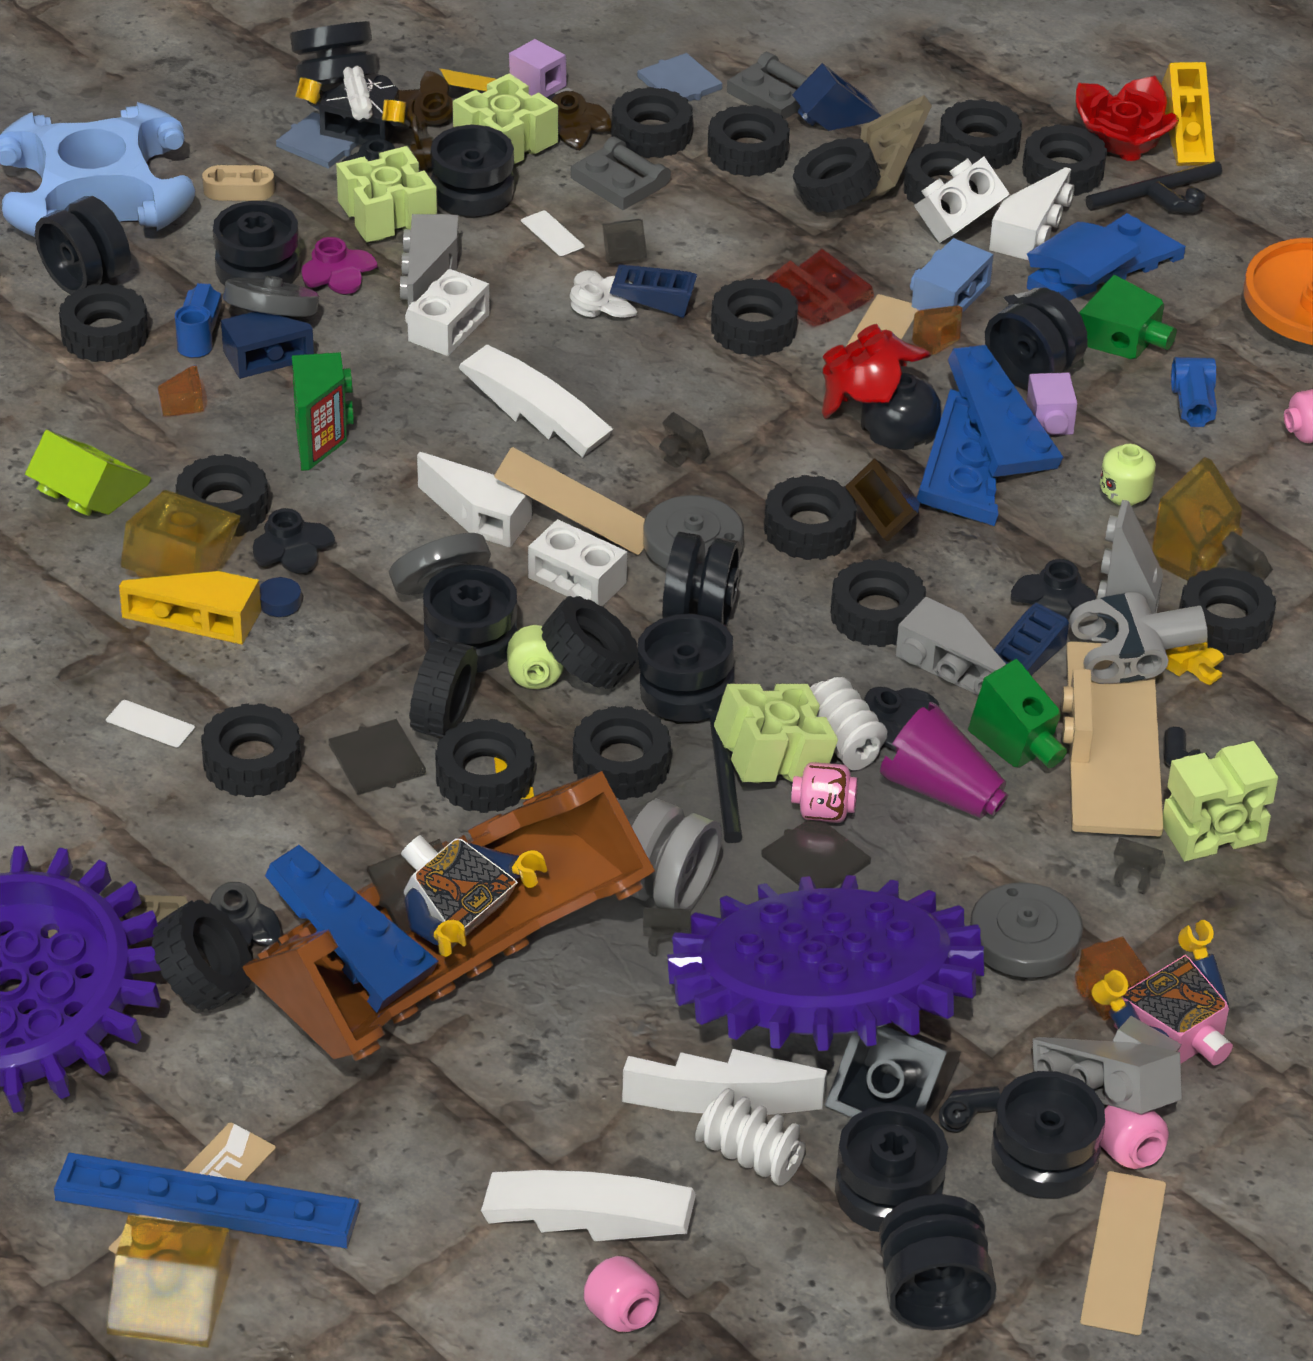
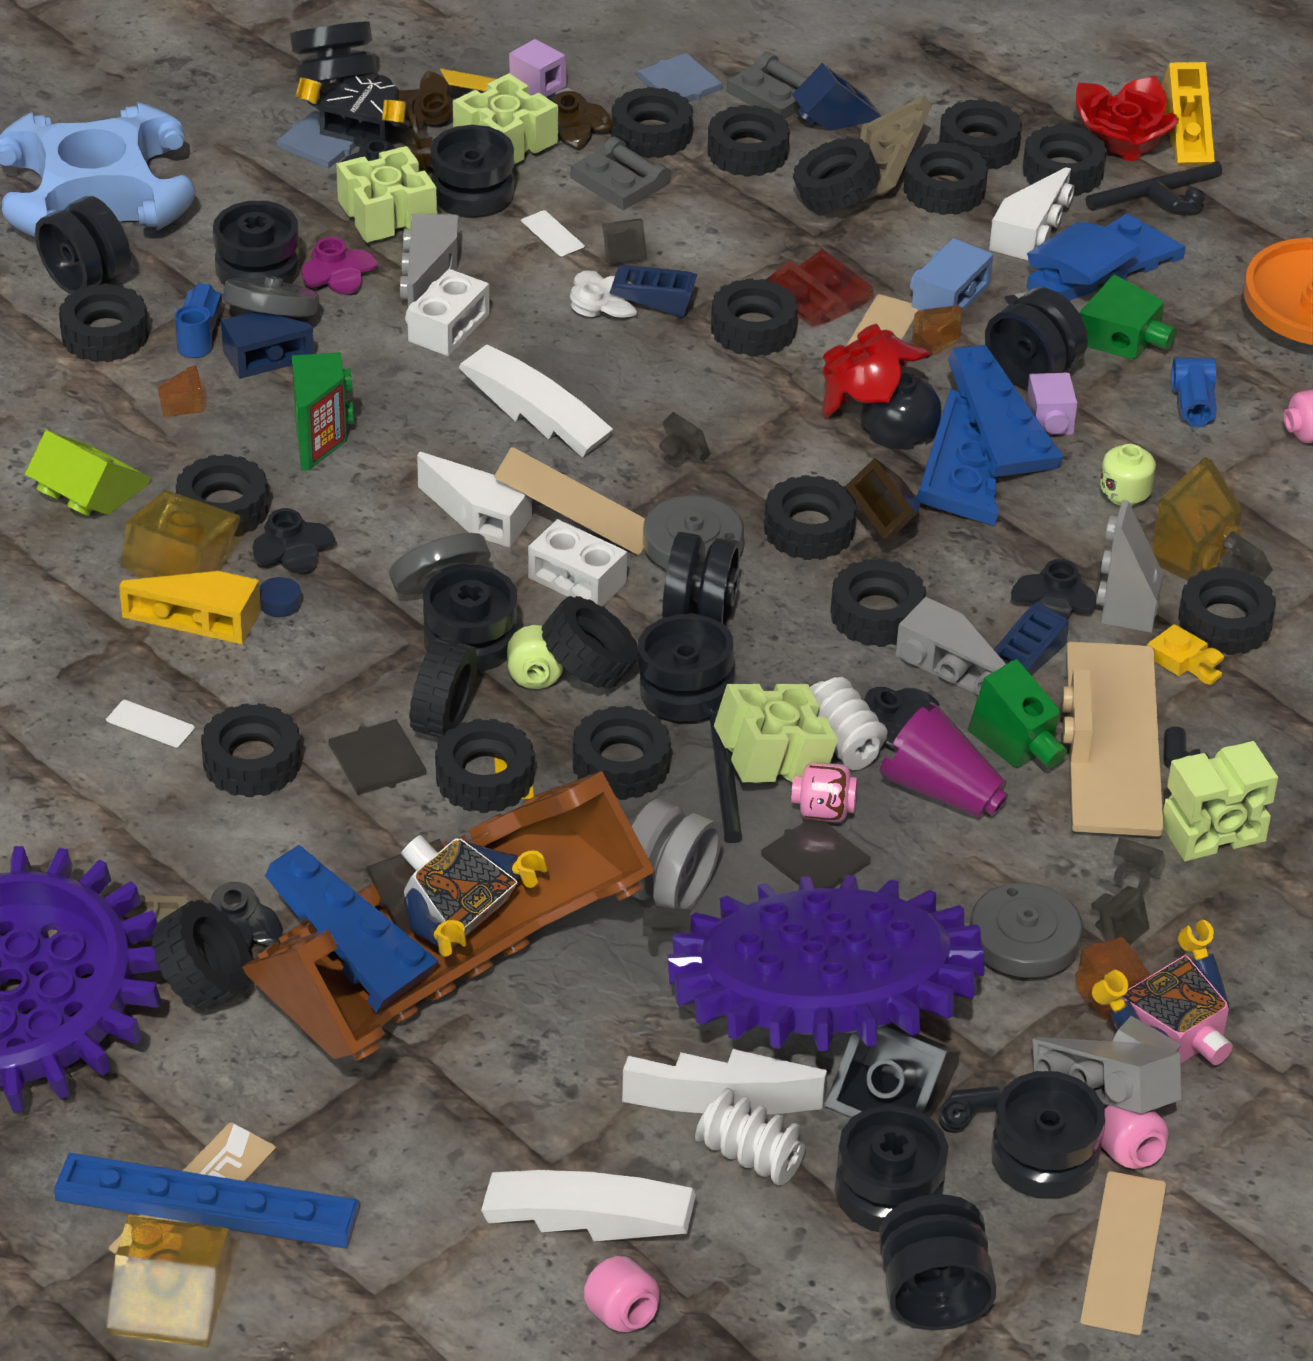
(238, 183): tan beam -> none
(357, 93): white axle -> none
(963, 202): white brick -> none
(1122, 914): none -> clear smoke tile
(1134, 635): light grey connector -> none

